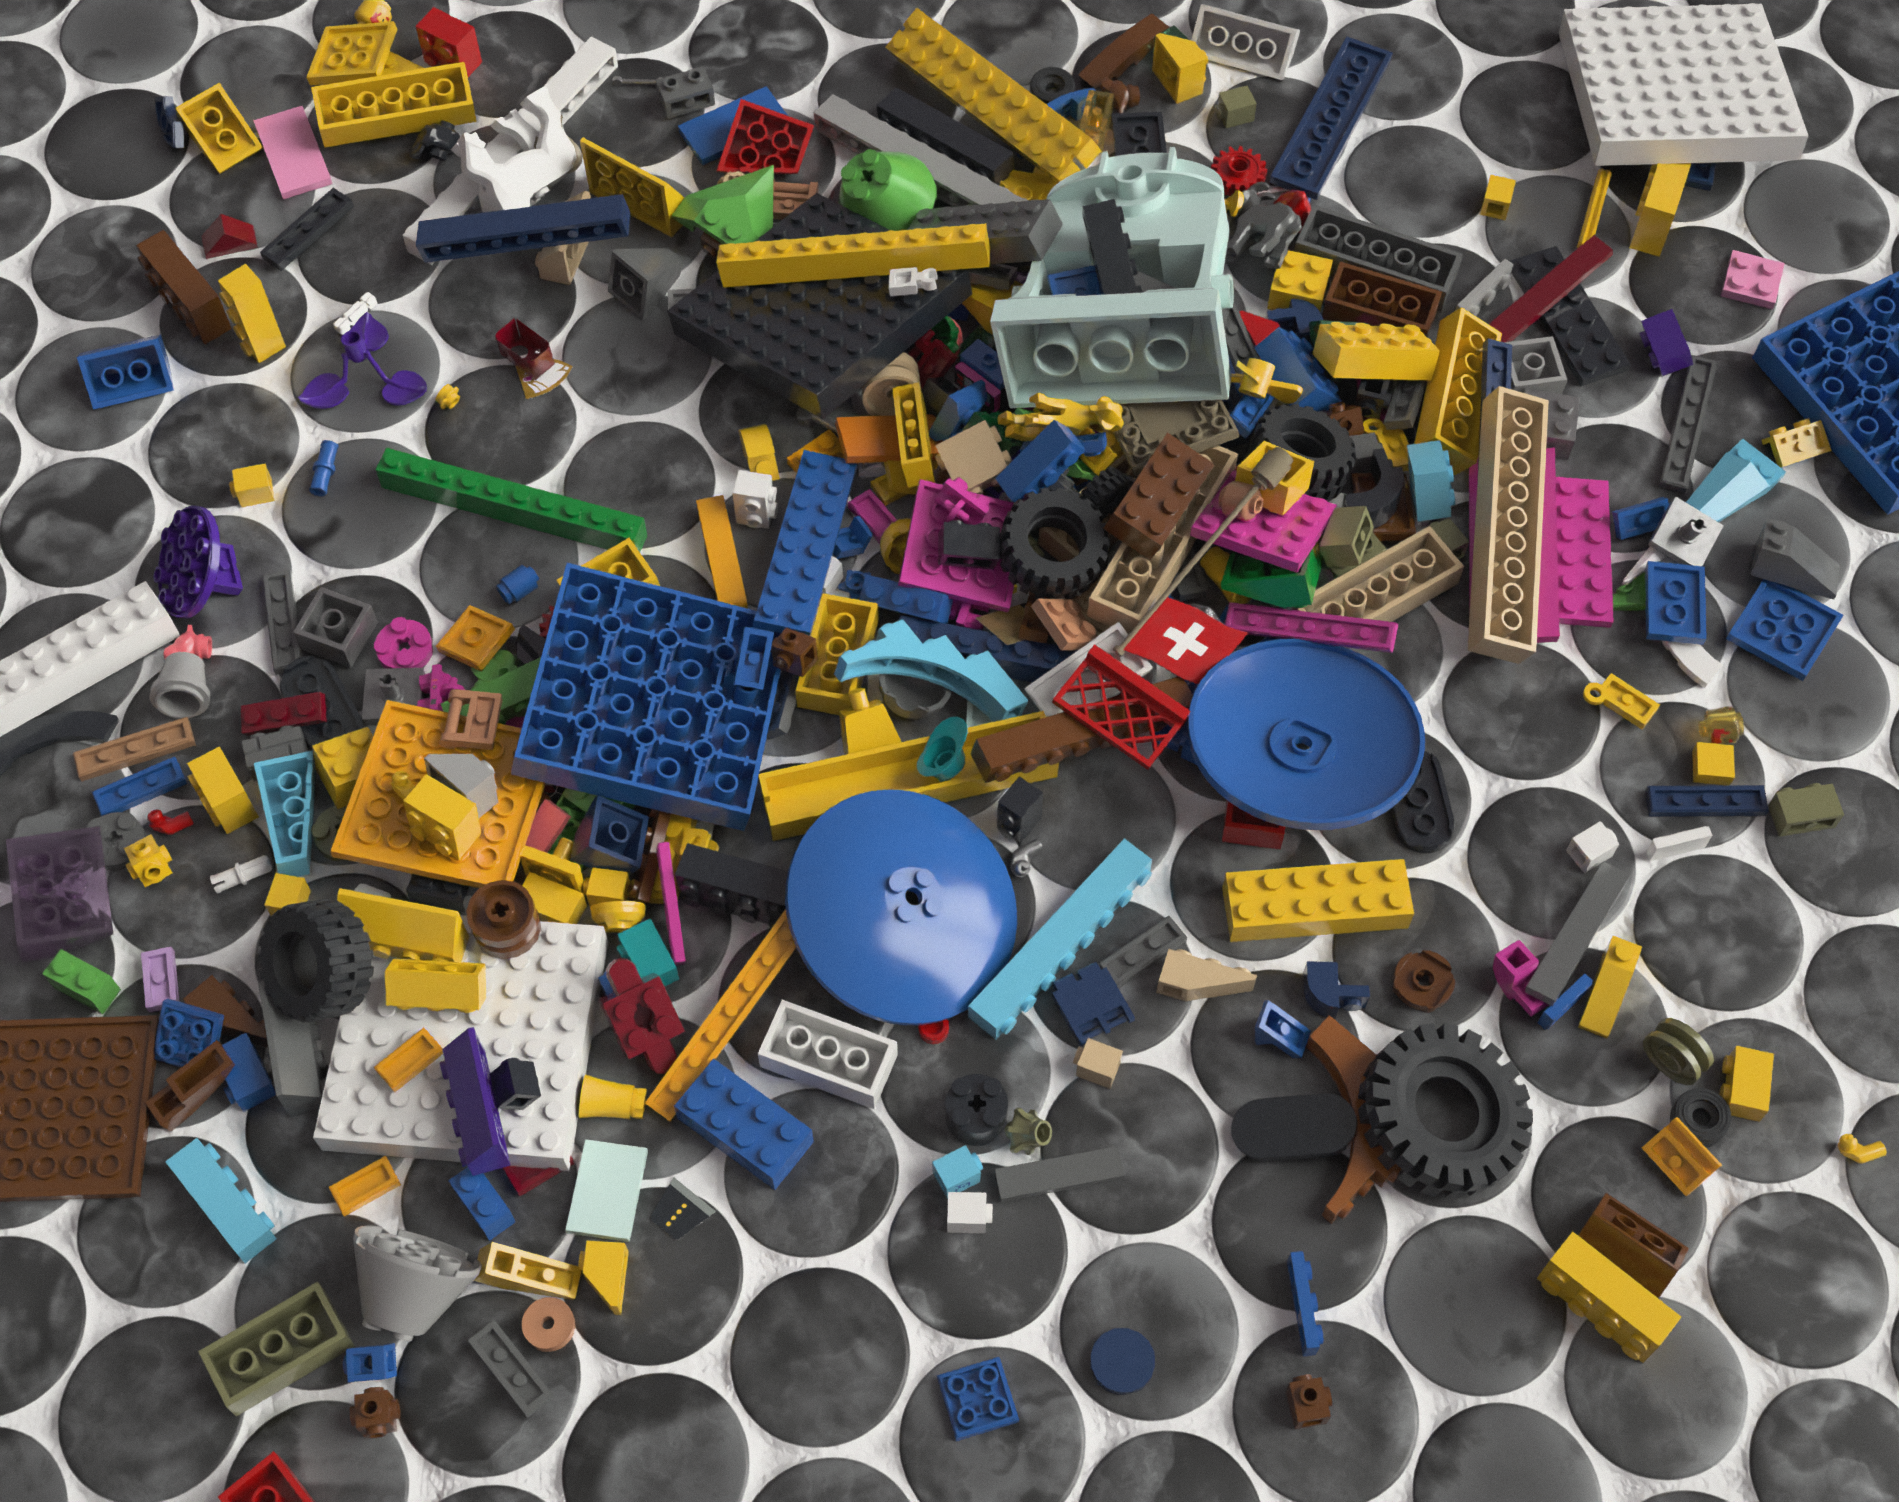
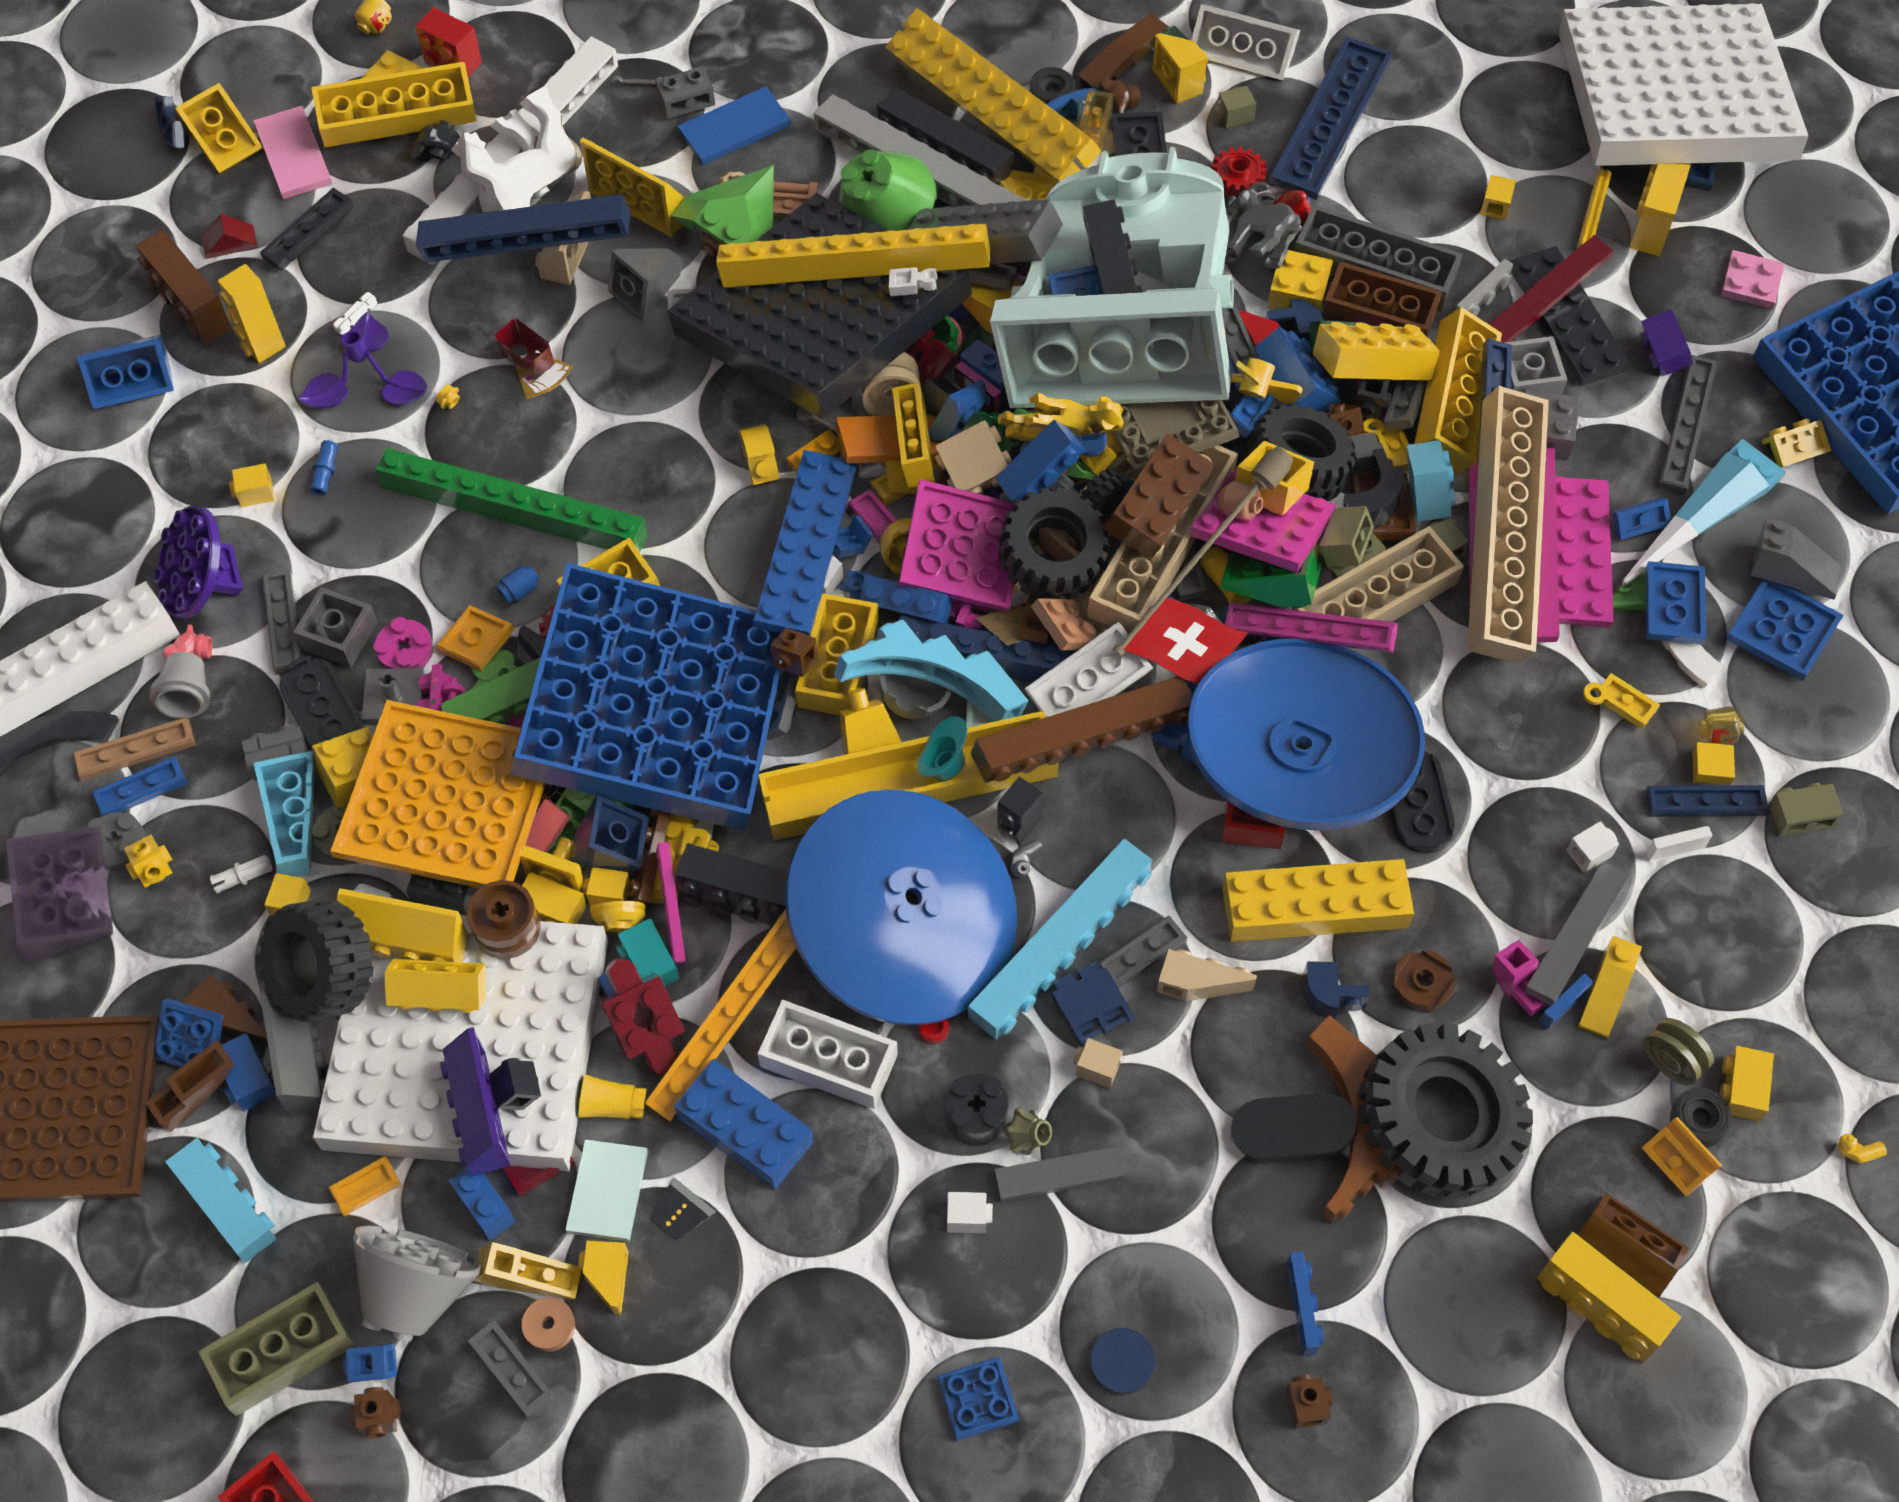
(81, 981): bright green brick -> none
(159, 977): lavender plate -> none
(168, 825): red arm -> none
(221, 791): yellow brick -> none
(282, 712): dark red plate -> none
(351, 52): yellow plate -> none
(401, 784): yellow arm -> none
(409, 1059): light orange tile -> none
(442, 817): yellow brick -> none
(465, 776): light grey slope -> none
(480, 722): nougat plate -> none
(721, 551): light orange beam -> none
(753, 657): blue slope -> none
(754, 499): white brick -> none
(764, 139): red wedge -> none
(957, 1170): medium azure brick -> none
(961, 503): dark pink hips -> none
(969, 545): black brick -> none
(1139, 692): red fence -> none
(1234, 202): yellow piece -> none
(1281, 1030): blue slope -> none
(1685, 534): tile -> none

